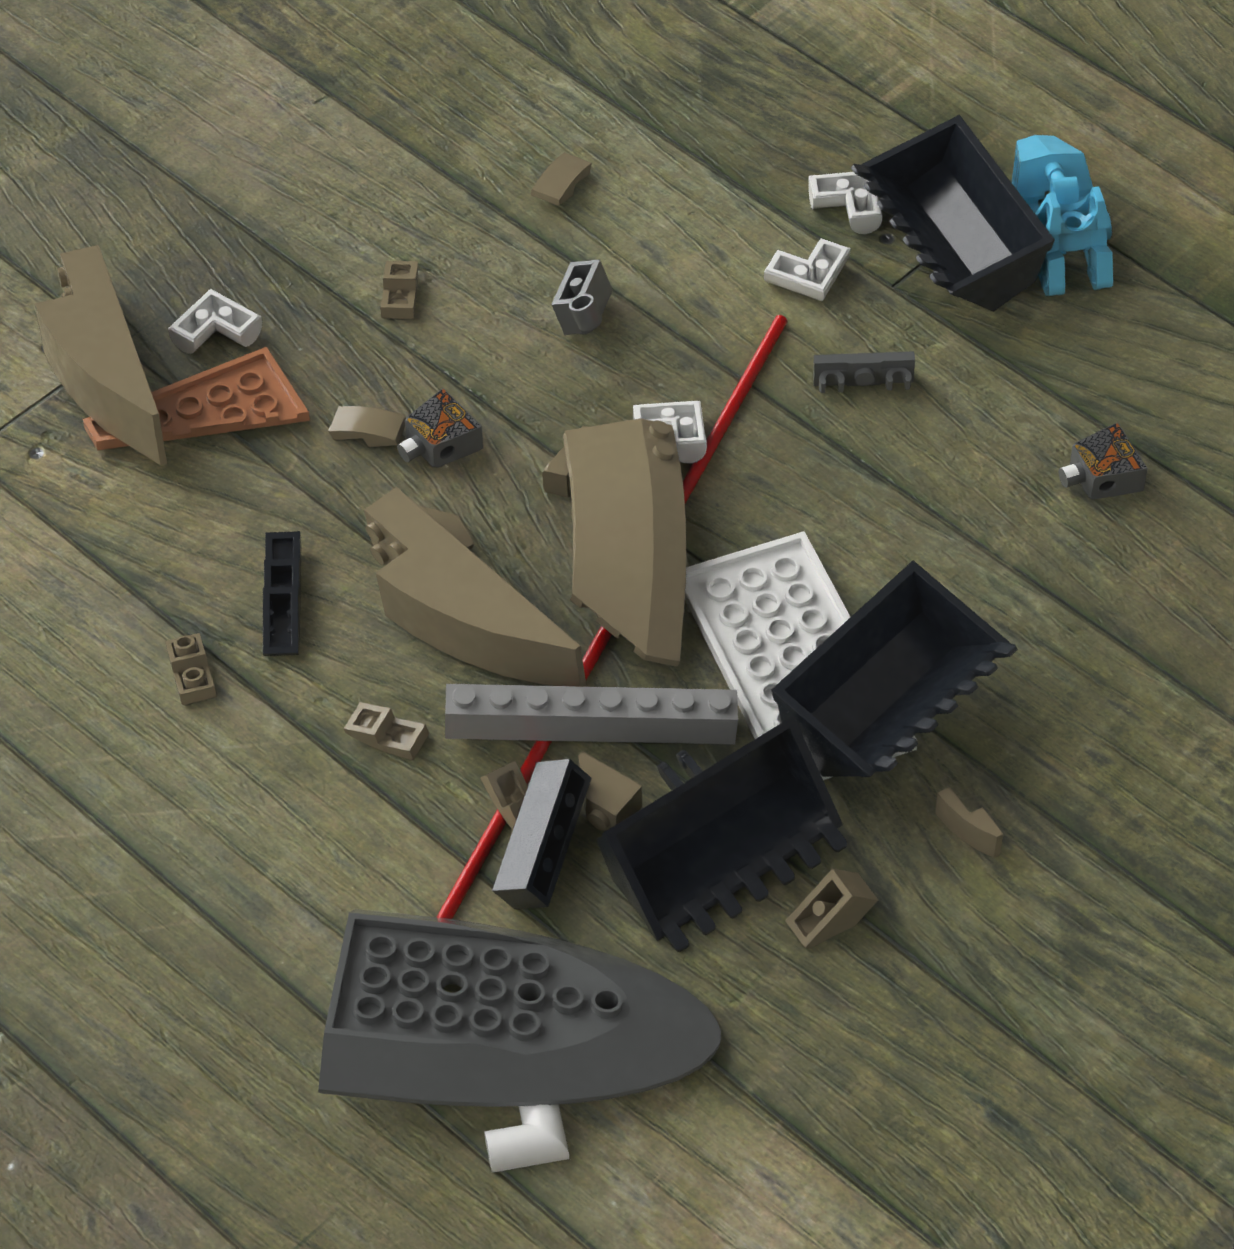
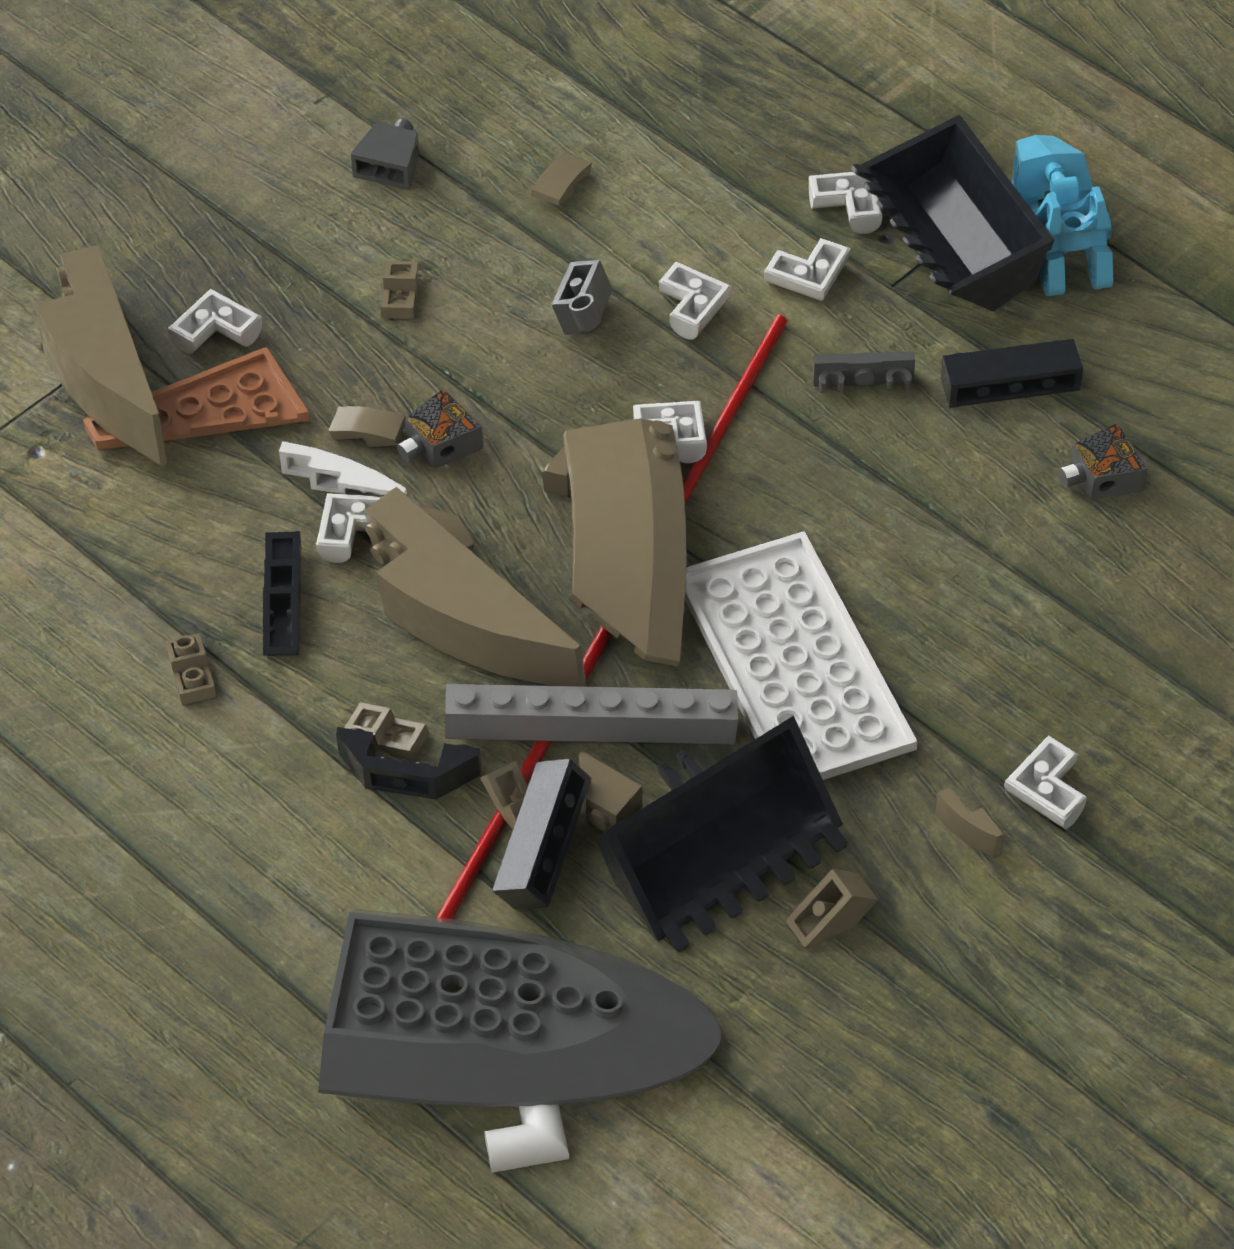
(333, 472): none -> white slope
(340, 521): none -> white brick
(387, 154): none -> dark grey torso
(455, 768): none -> black slope
(699, 297): none -> white brick
(888, 675): black piece -> none
(1011, 373): none -> black brick
(1040, 786): none -> white brick

